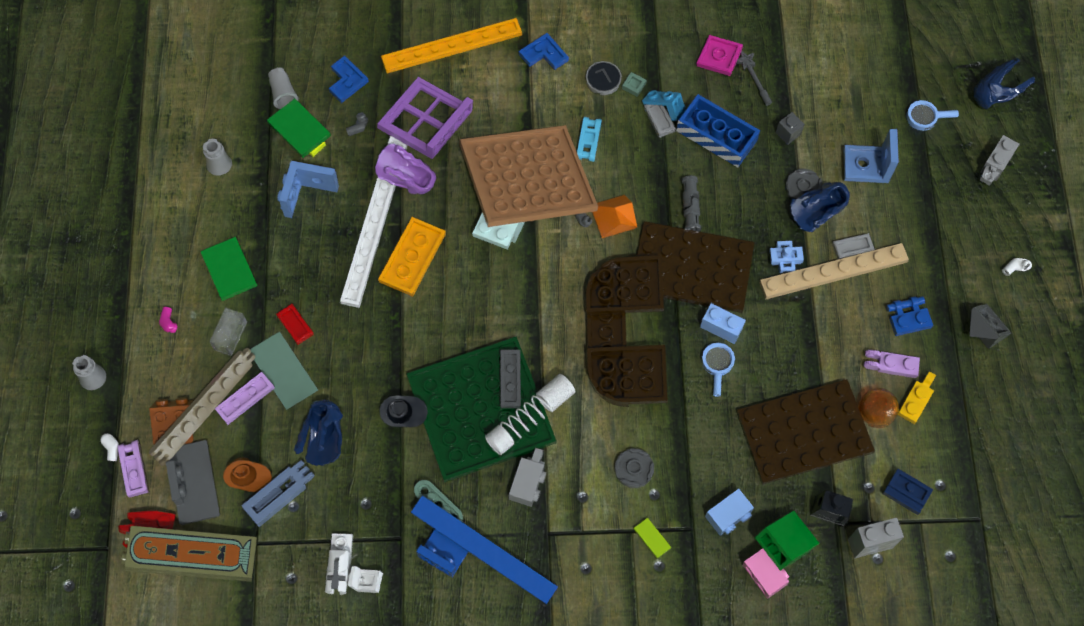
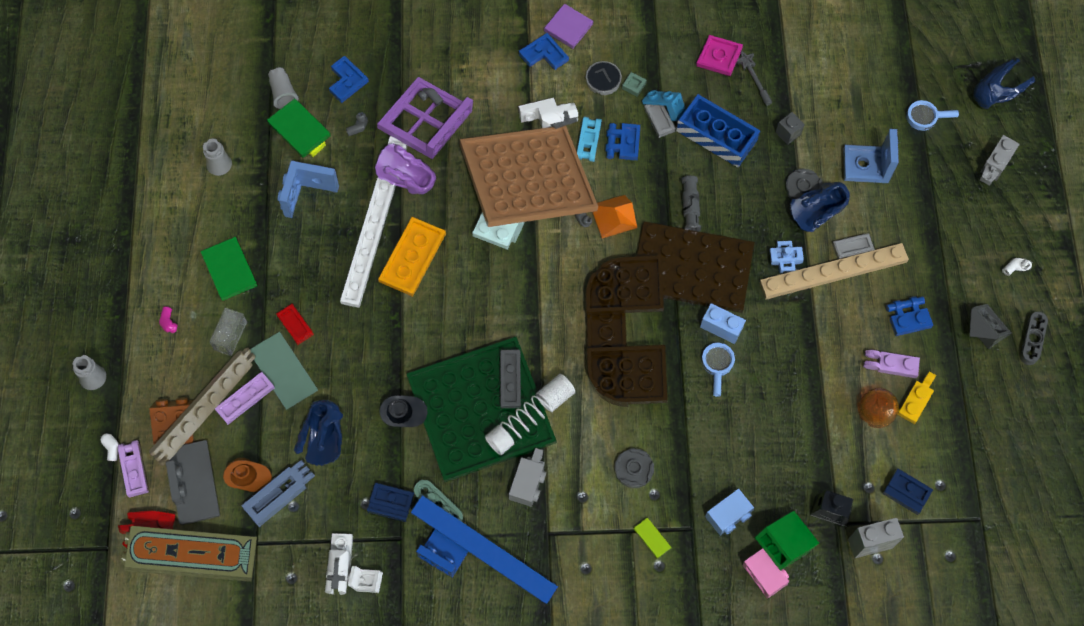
(390, 502): none -> dark blue plate
(432, 94): none -> dark grey arm
(451, 45): light orange tile -> none
(549, 113): none -> white plate
(568, 26): none -> medium lavender tile
(629, 141): none -> blue plate
(805, 431): dark brown plate -> none
(1028, 344): none -> dark grey beam

